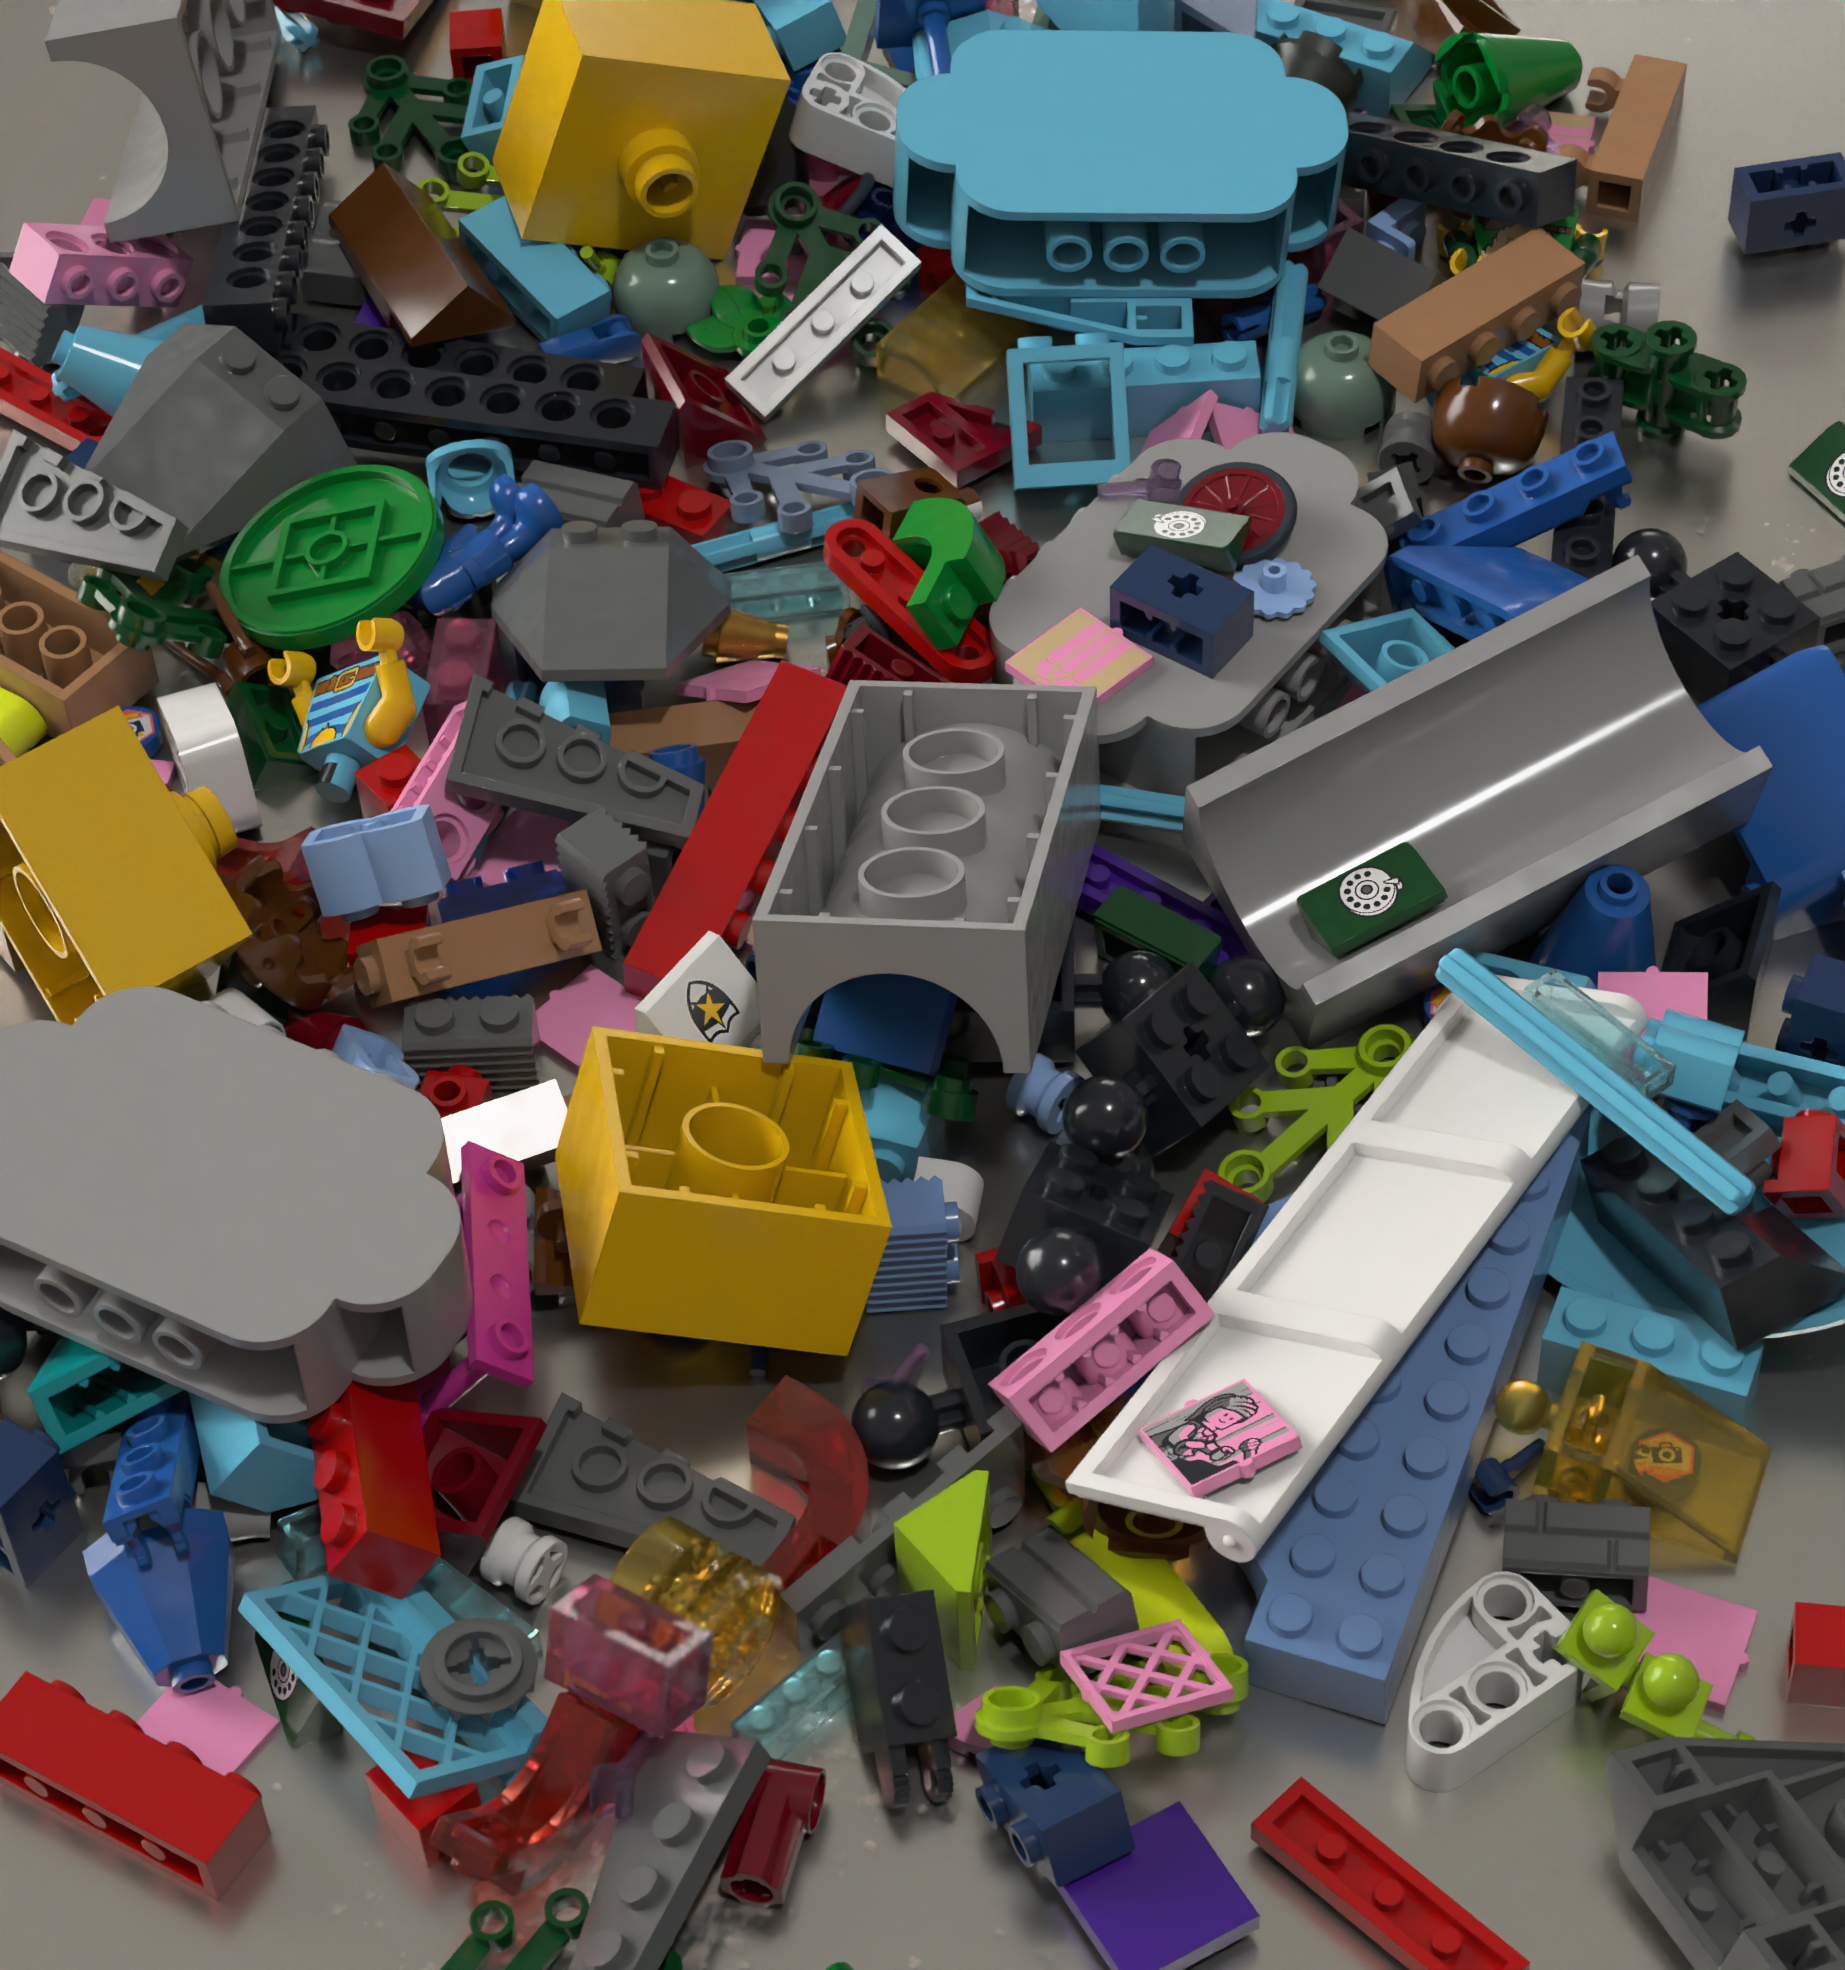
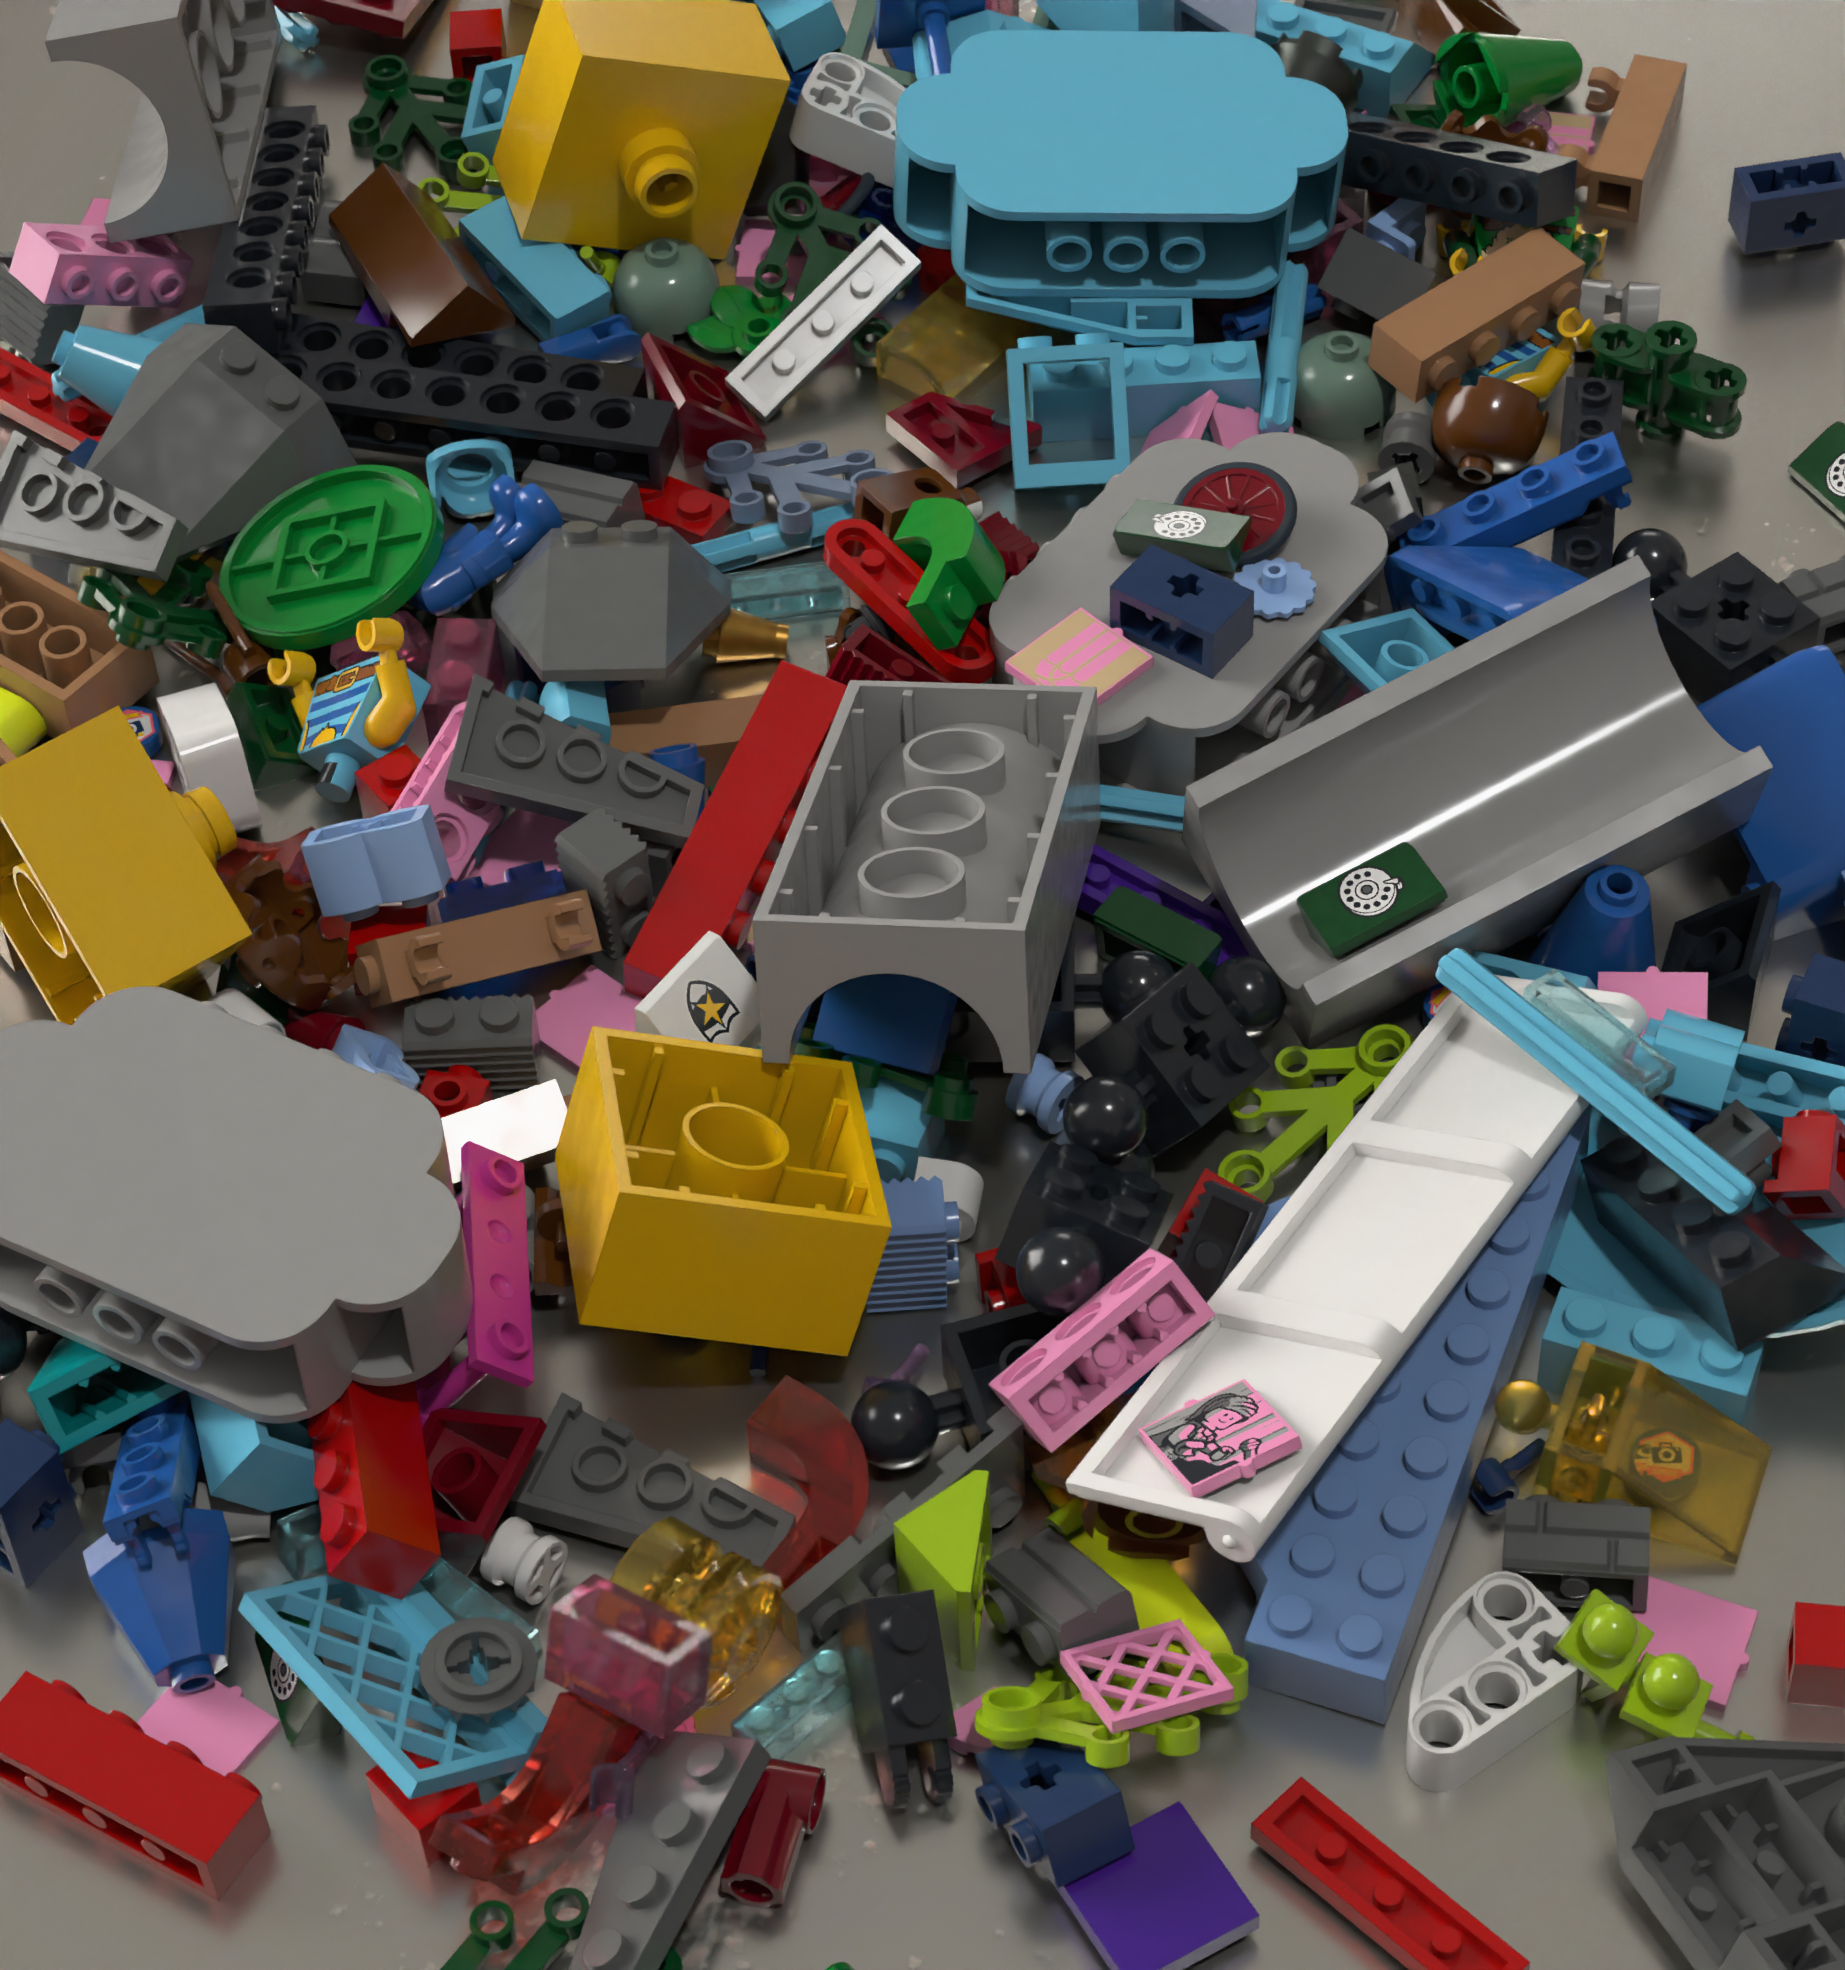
(735, 683): bright pink piece -> none
(1161, 485): clear purple hand -> none

